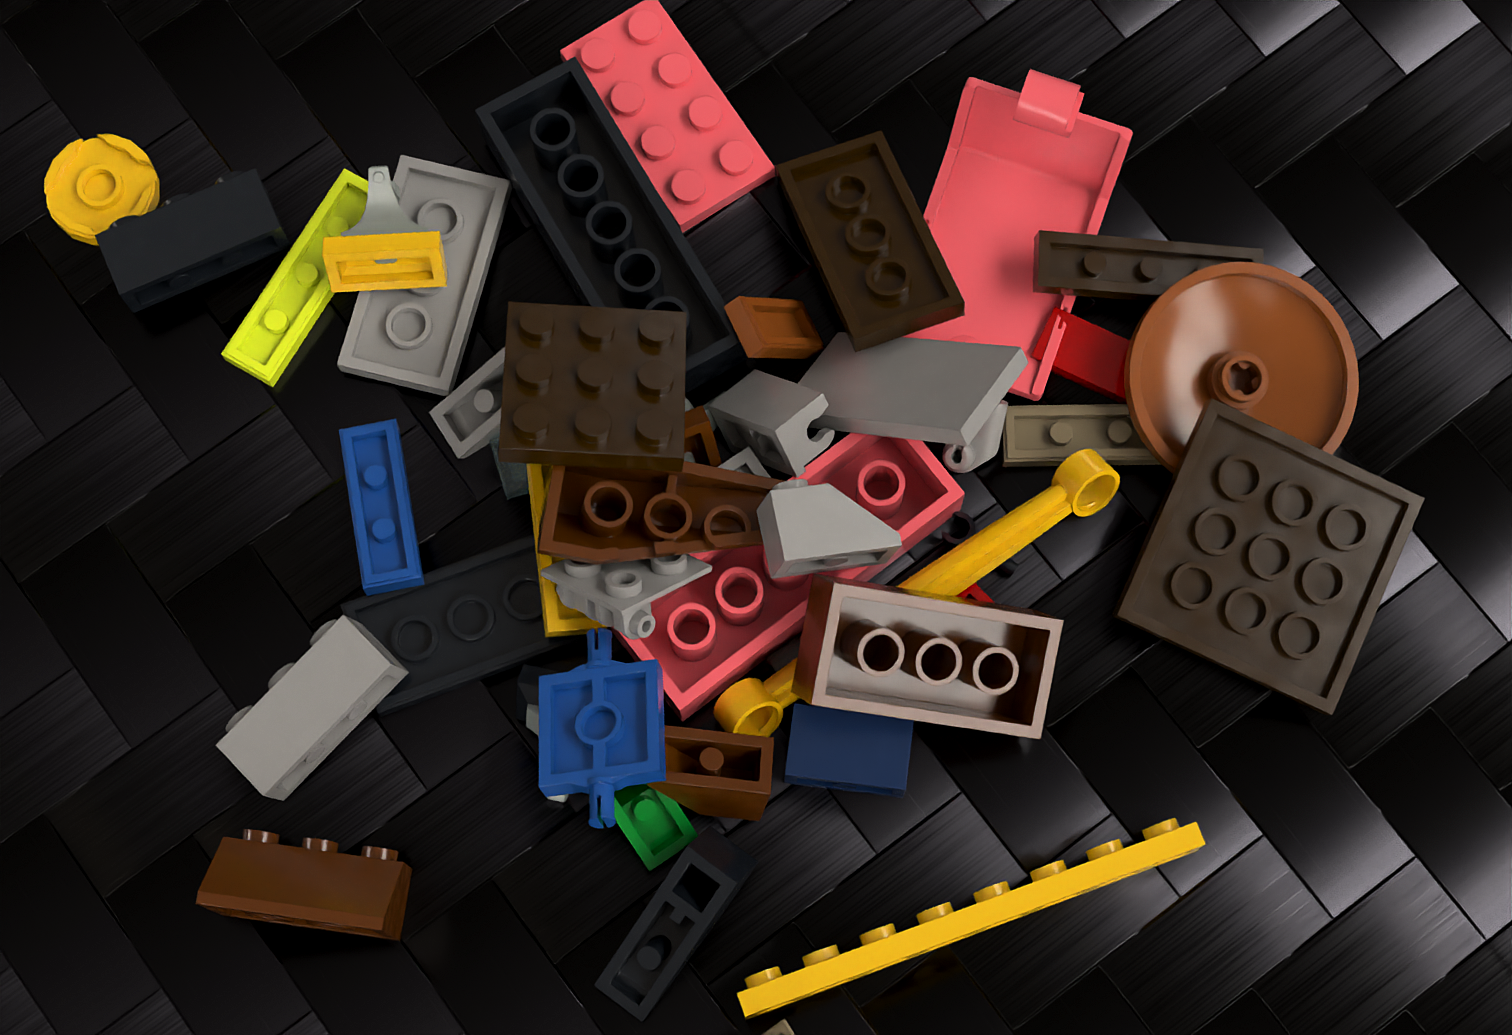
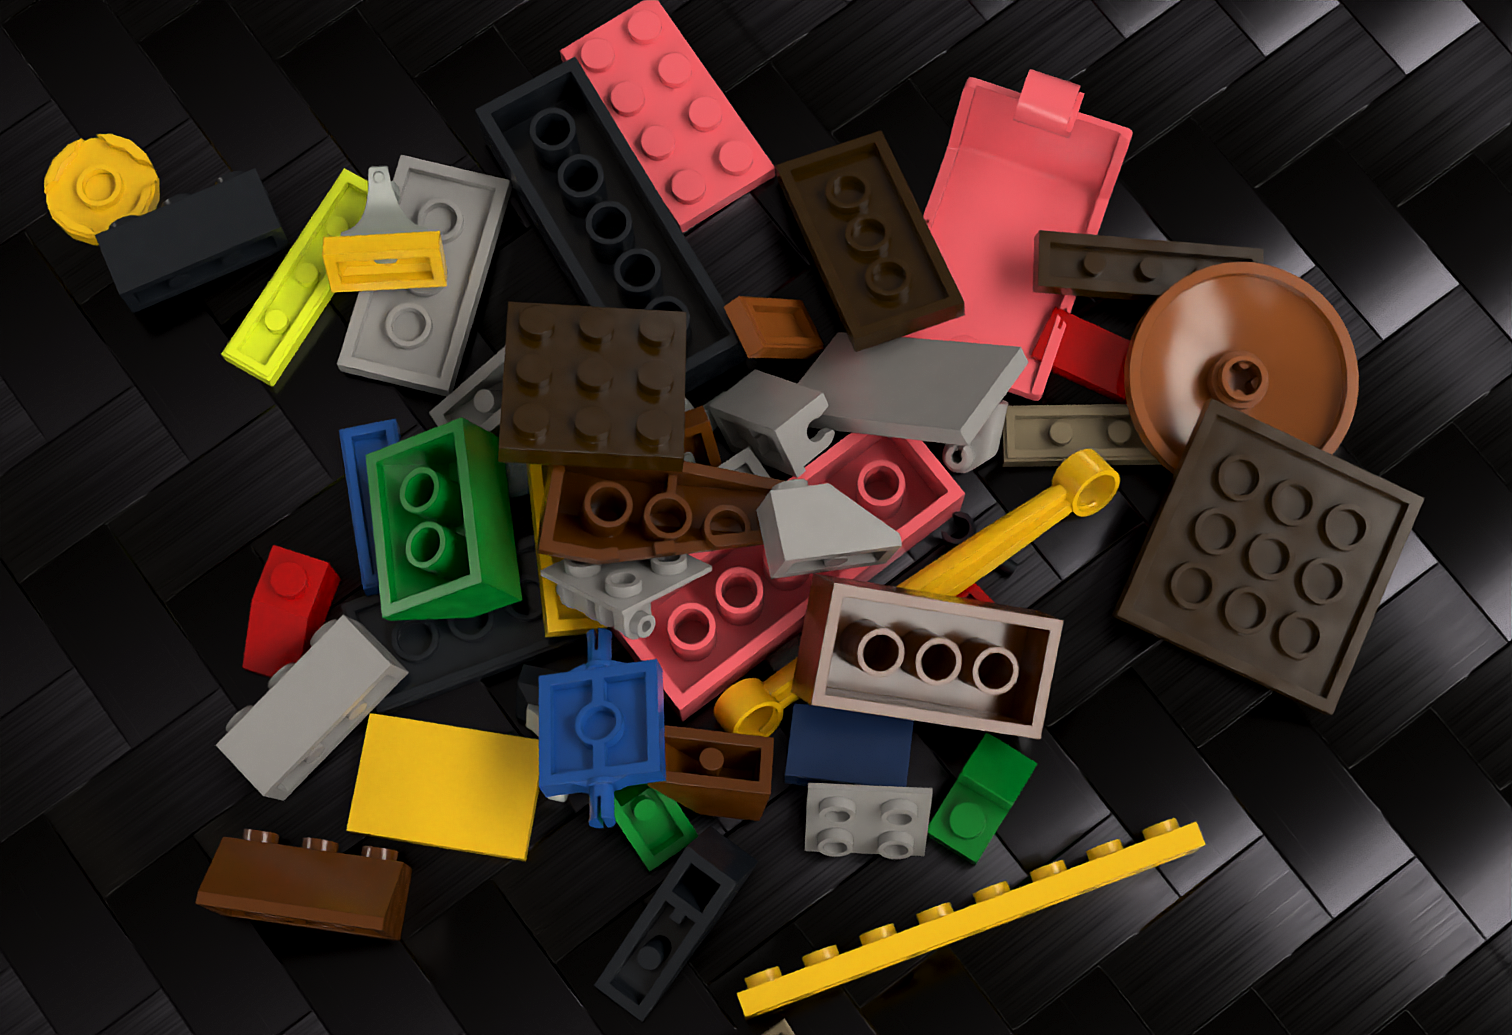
(287, 609): none -> red slope
(443, 525): none -> green slope
(446, 787): none -> yellow tile
(867, 820): none -> light grey hinge
(980, 798): none -> green slope

